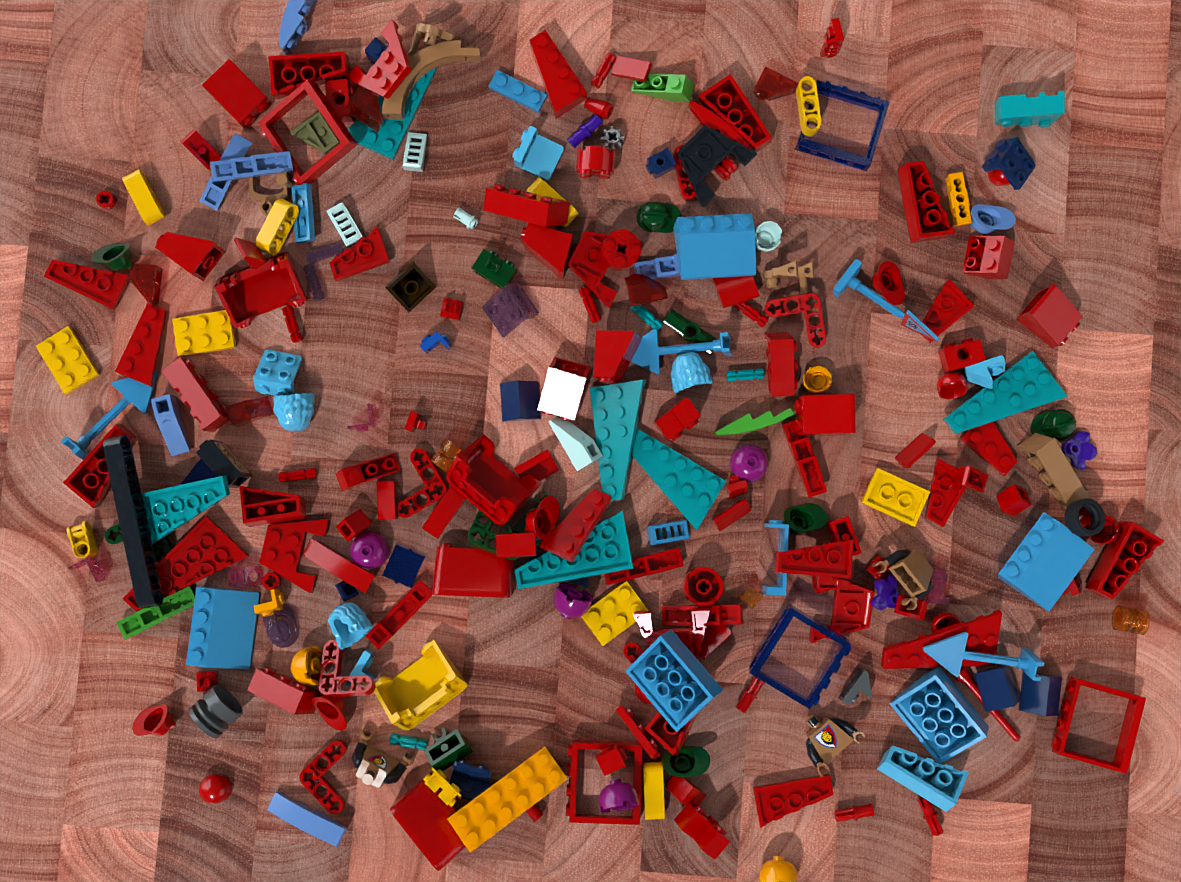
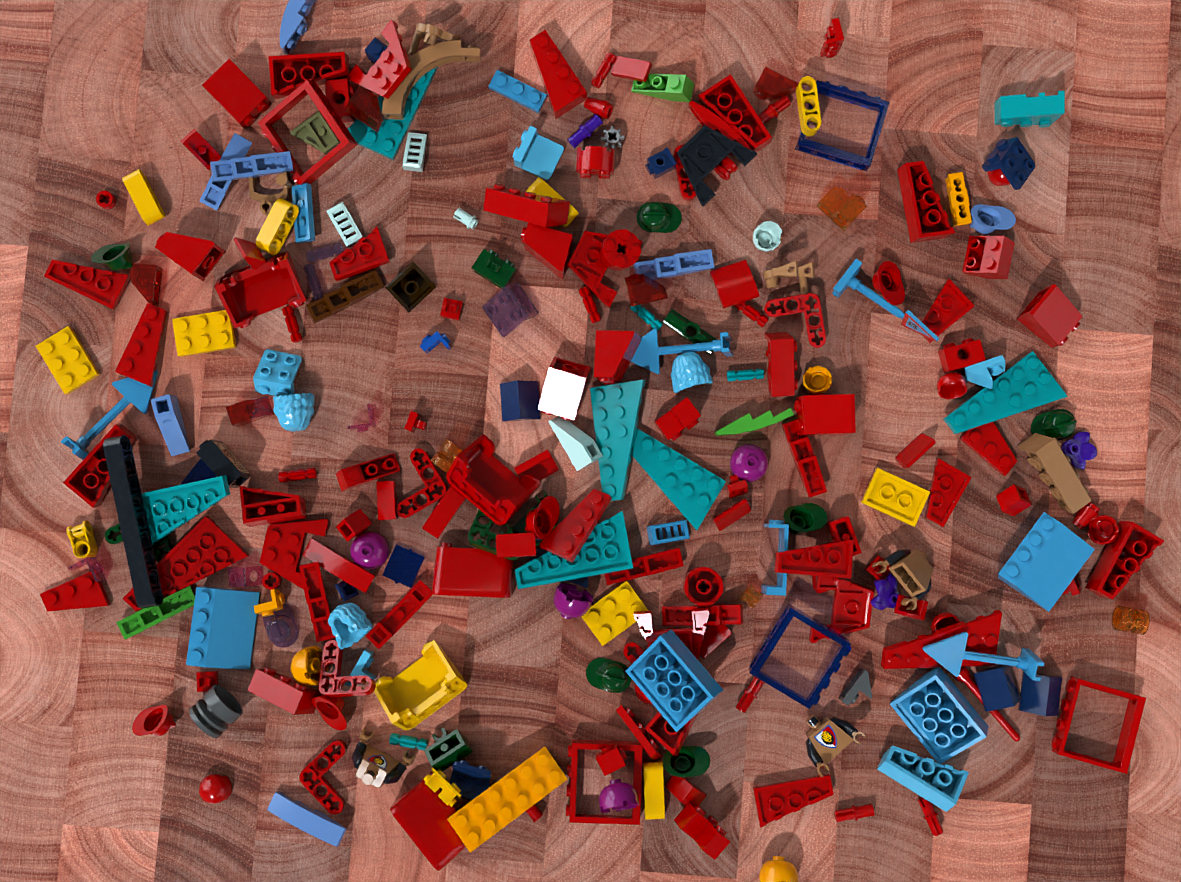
(76, 594): none -> red wing
(196, 395): wedge -> none
(317, 600): none -> red slope
(344, 297): none -> reddish brown slope
(608, 675): none -> dark green piece
(715, 246): dark azure slope -> none
(774, 109): none -> red axle
(840, 207): none -> clear orange brick
(938, 581): clear pink leg -> none
(971, 479): red slope -> none
(1095, 511): black tyre -> none

